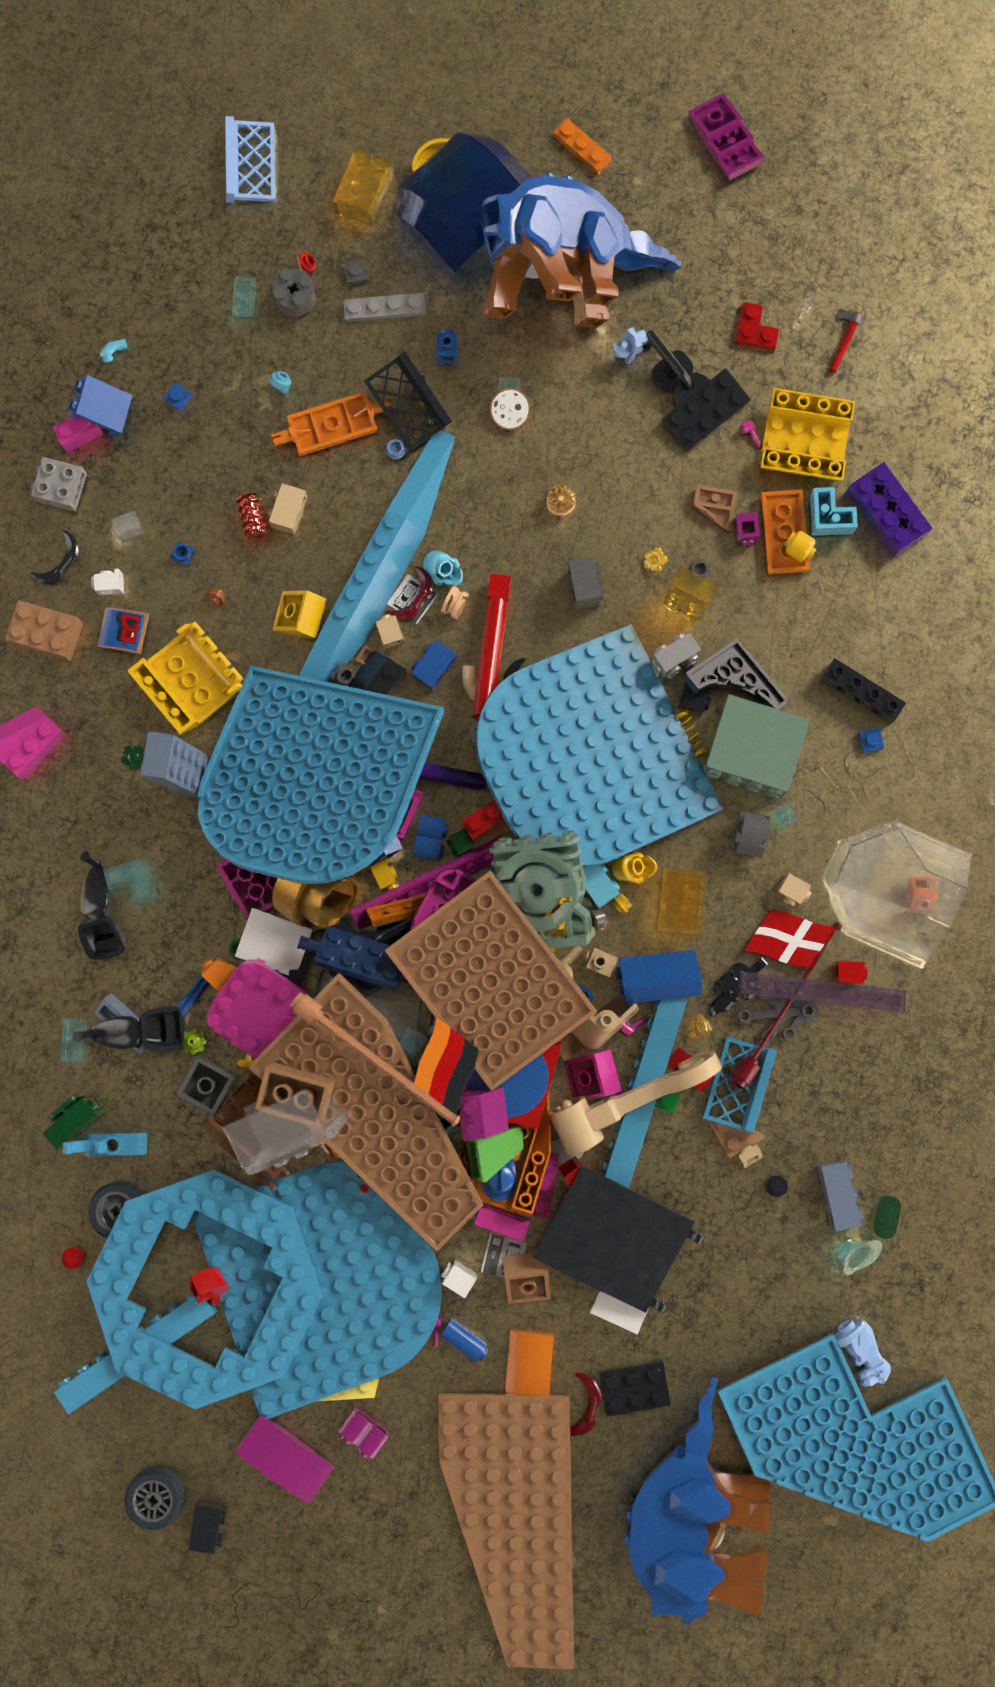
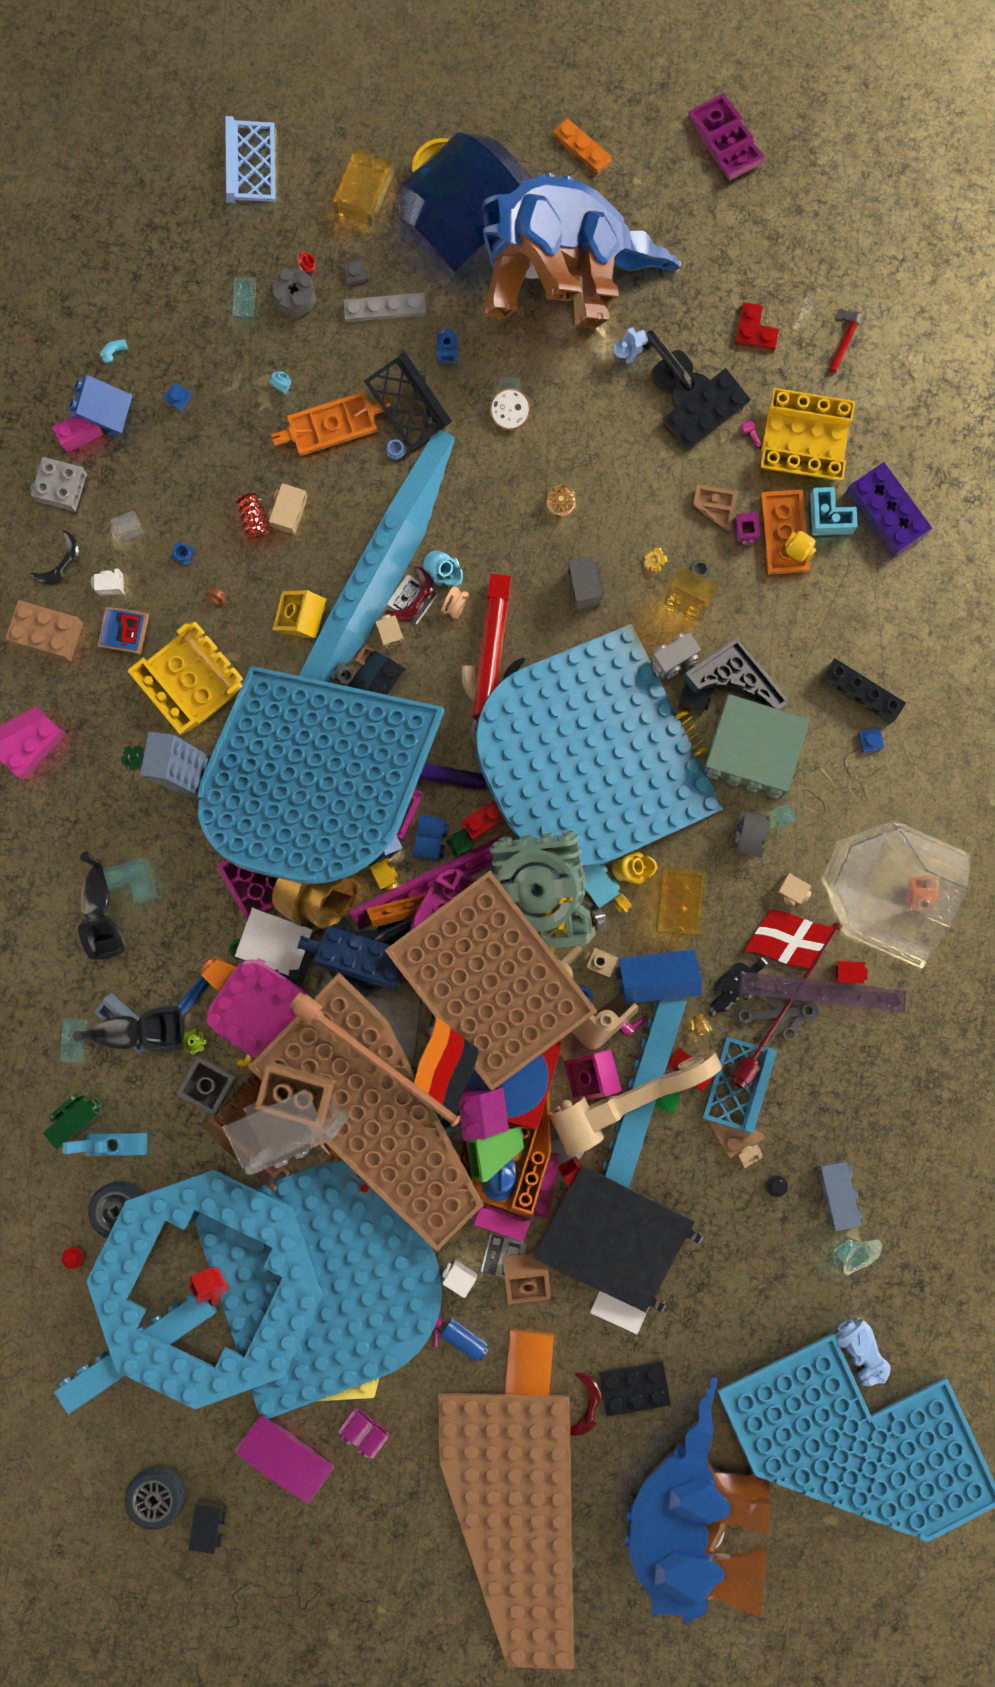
(412, 1041): clear light blue plate -> none
(433, 665): blue brick -> none
(887, 1217): clear green tile -> none

